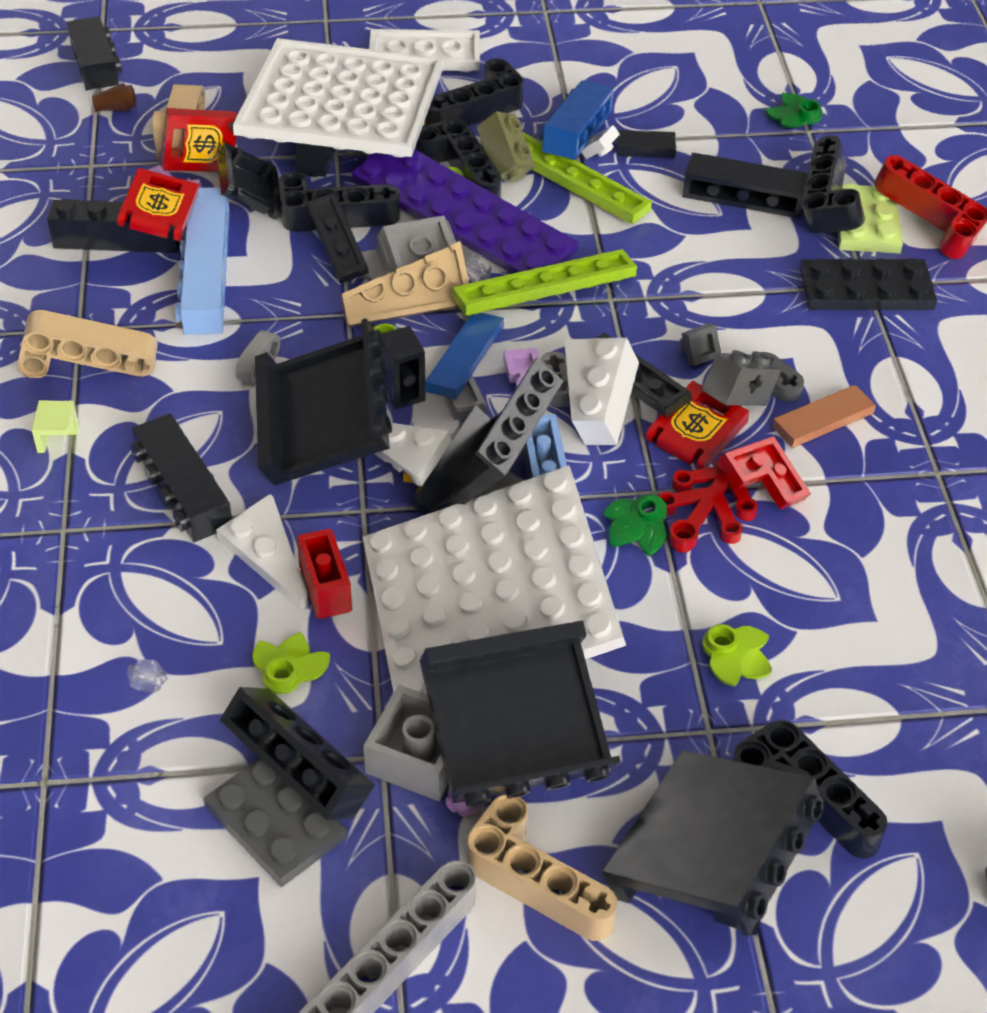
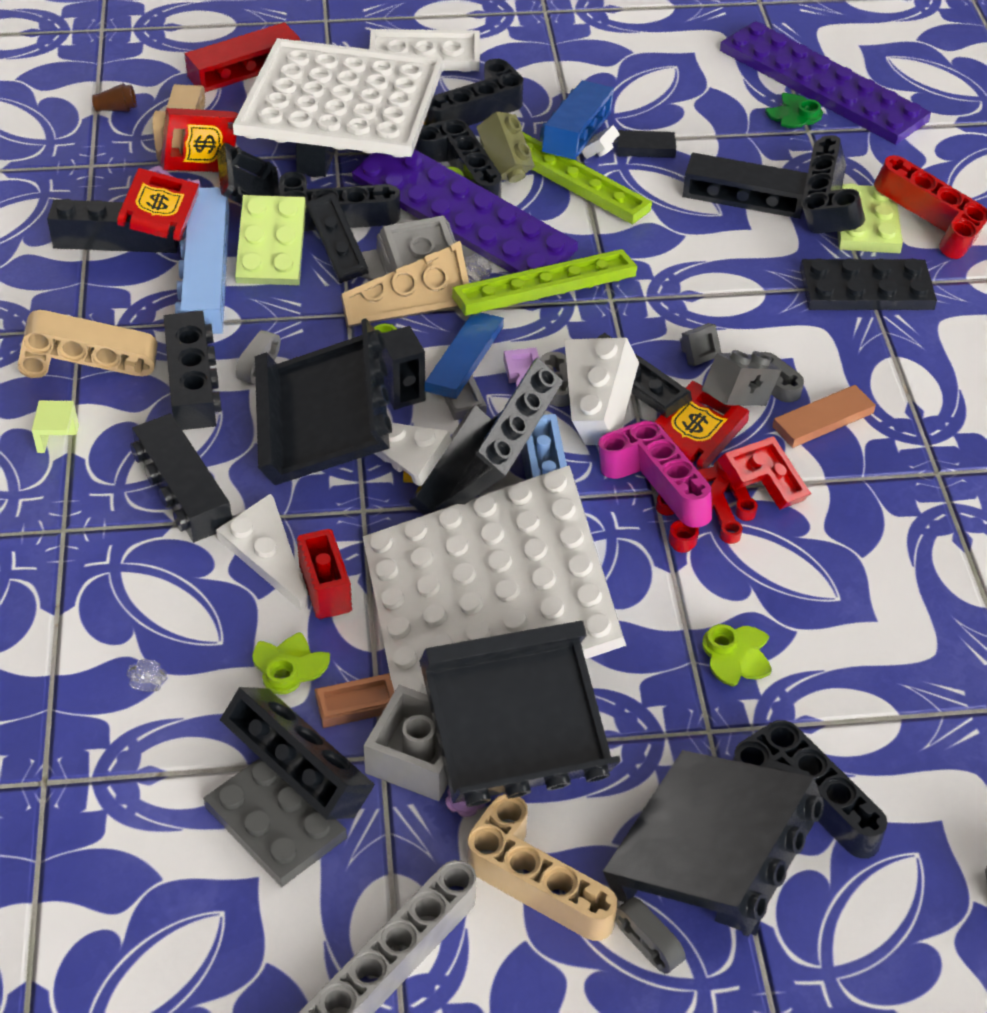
(94, 53): black brick -> none
(190, 371): none -> black brick
(234, 58): none -> red brick
(270, 240): none -> yellowish green plate
(353, 700): none -> nougat tile
(634, 524): green plate -> none
(650, 450): none -> dark pink beam
(650, 935): none -> dark grey beam
(826, 82): none -> dark purple plate

